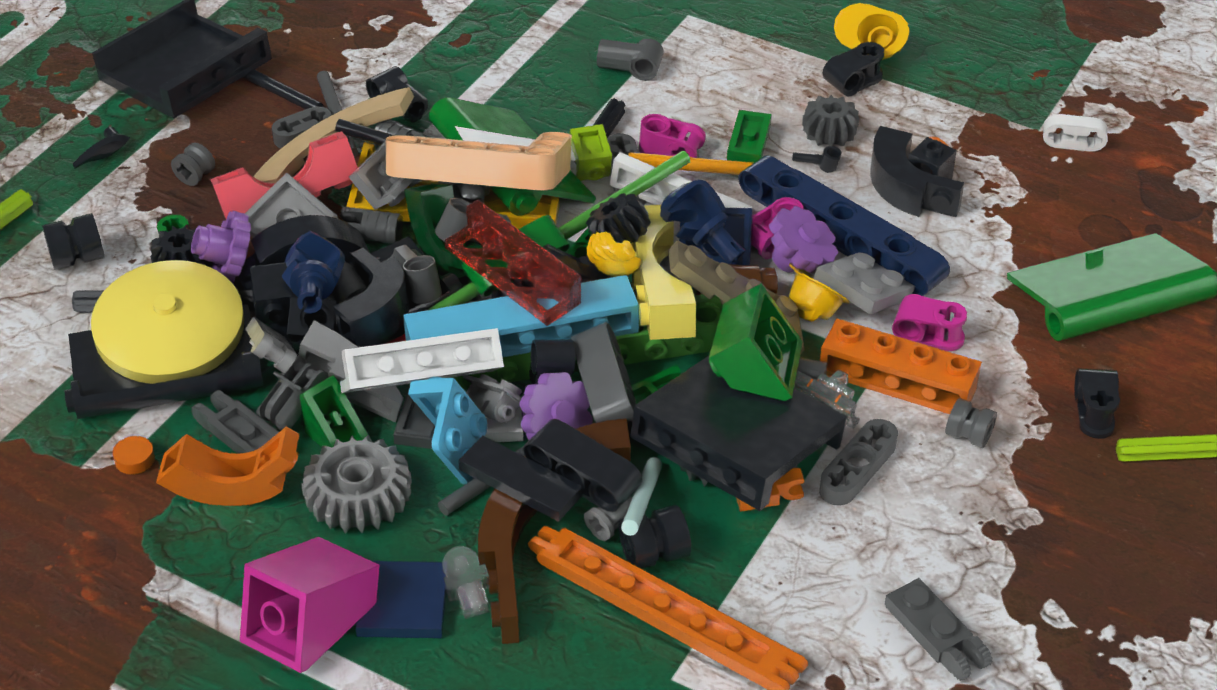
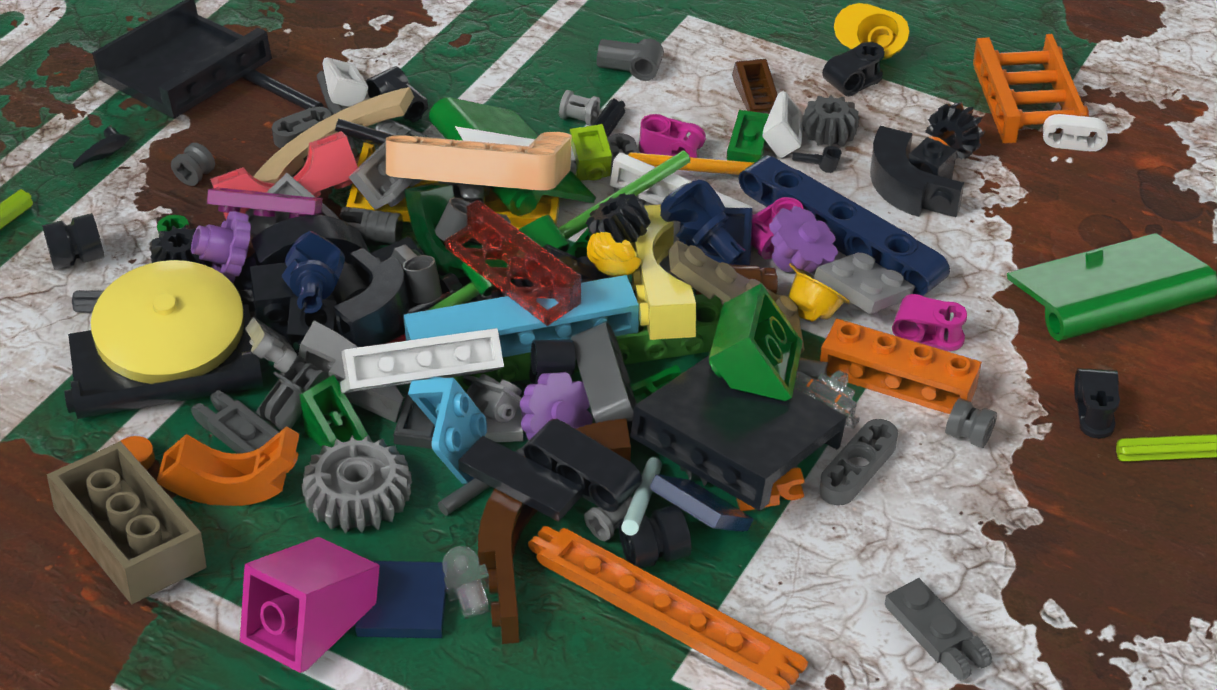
(127, 522): none -> dark tan brick
(263, 203): none -> magenta plate
(344, 82): none -> white slope
(579, 107): none -> light grey bush
(701, 503): none -> dark blue tile
(755, 70): none -> reddish brown slope
(783, 126): none -> white slope
(957, 128): none -> black gear
(1004, 100): none -> orange fence

